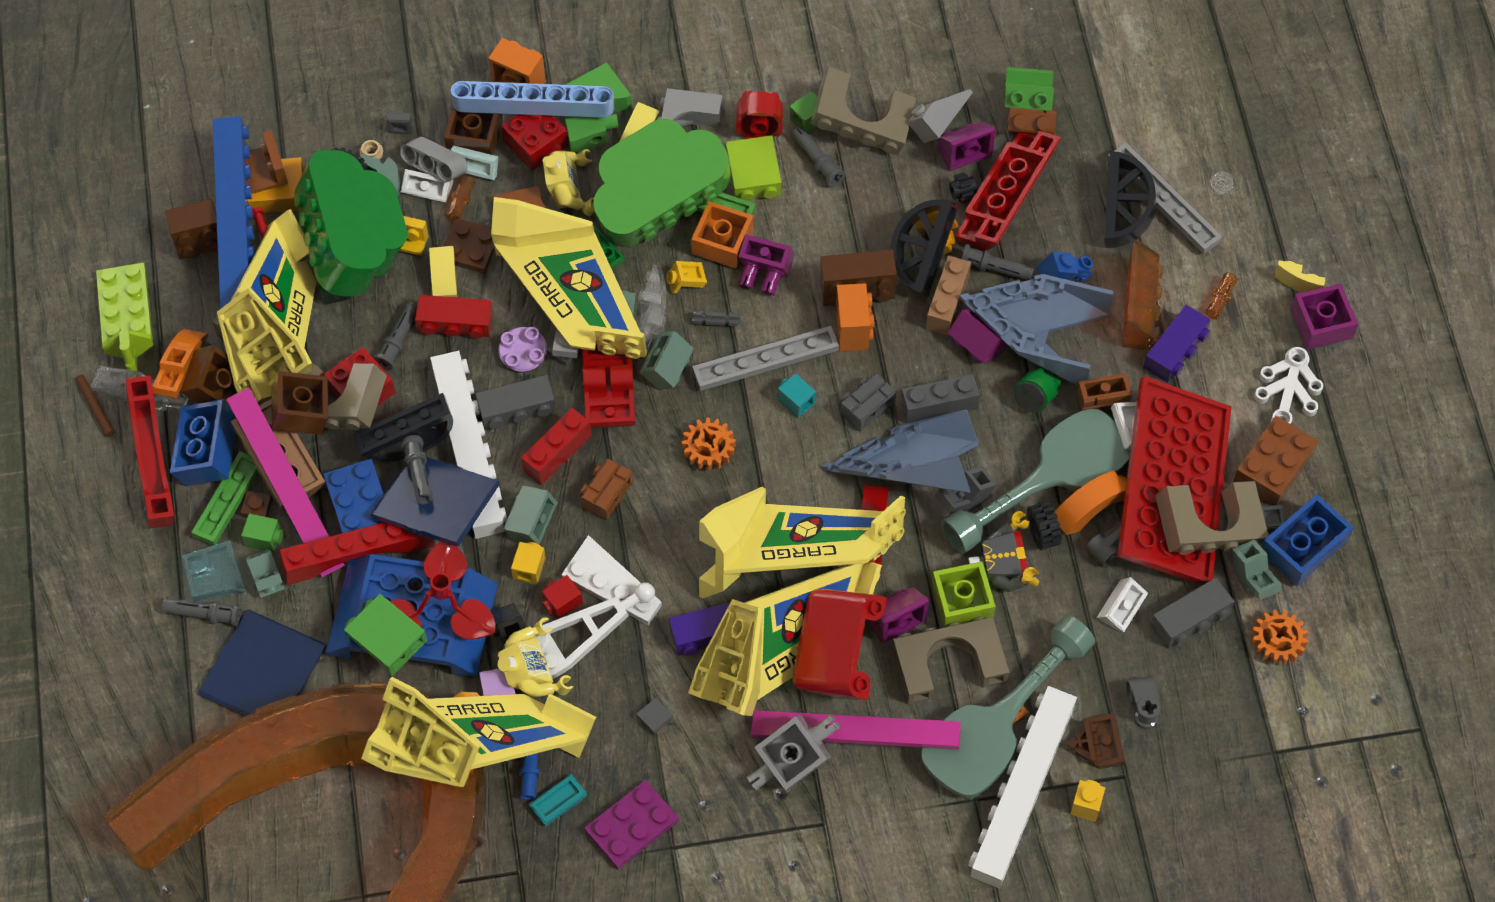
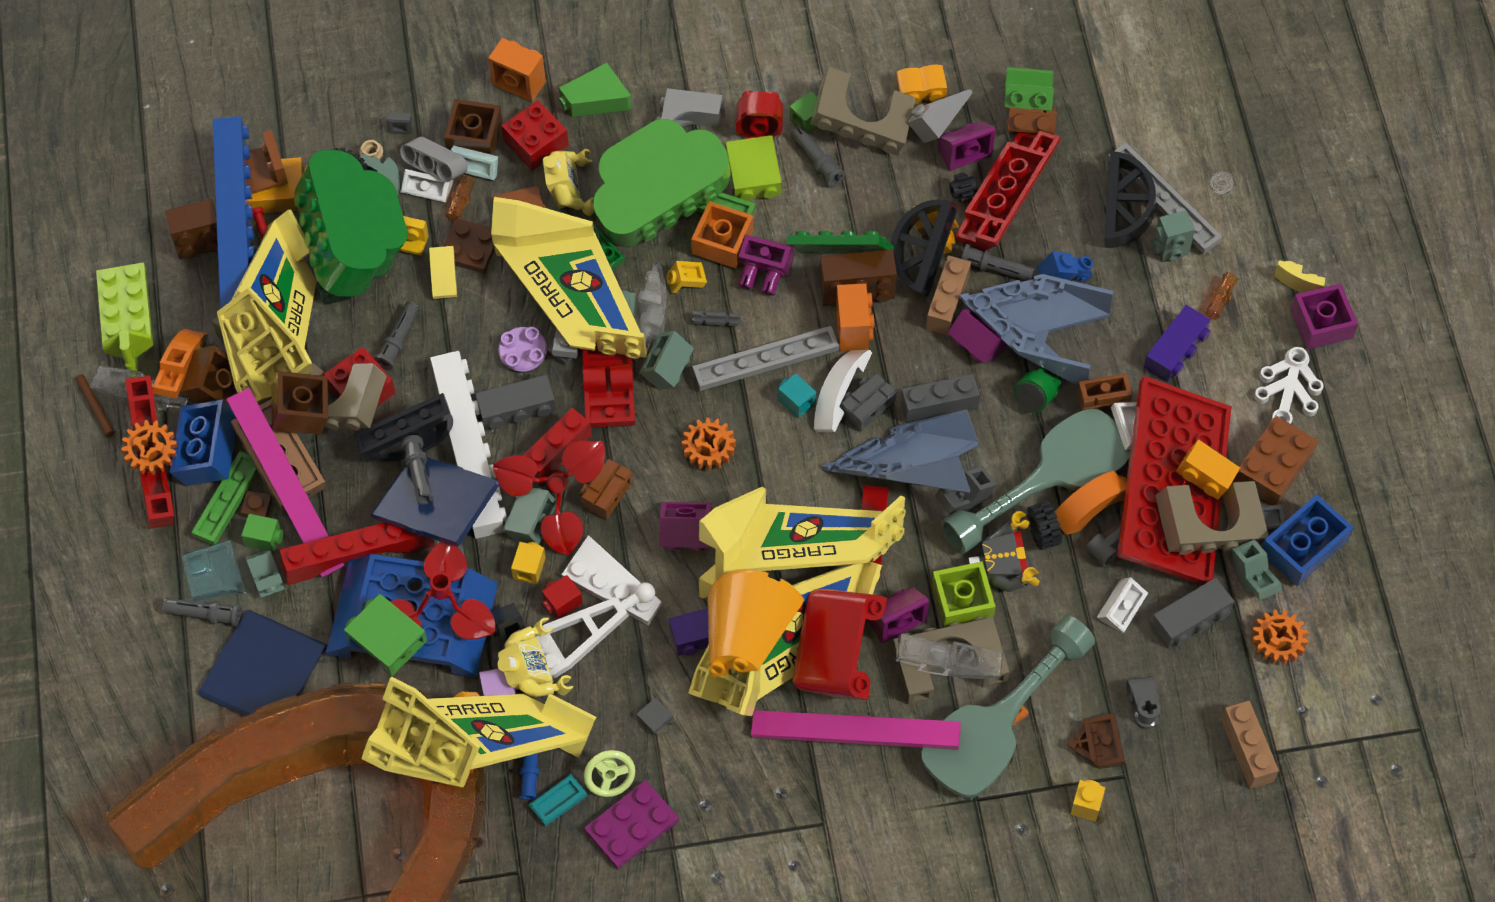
(159, 450): none -> orange gear
(354, 494): blue brick -> none
(454, 316): red brick -> none
(517, 475): none -> red plant
(546, 99): light blue beam -> none
(588, 131): bright green torso -> none
(604, 762): none -> yellowish green piece
(640, 117): light yellow slope -> none
(681, 525): none -> magenta slope
(747, 619): none -> light orange cone
(776, 751): light grey brick -> none
(828, 412): none -> white slope
(845, 243): none -> green tile
(923, 83): none -> light orange brick
(949, 660): none -> clear slope
(1023, 787): white brick -> none
(1141, 298): clear orange slope -> none
(1173, 236): none -> sand green brick
(1208, 469): none -> light orange brick
(1249, 744): none -> medium nougat brick

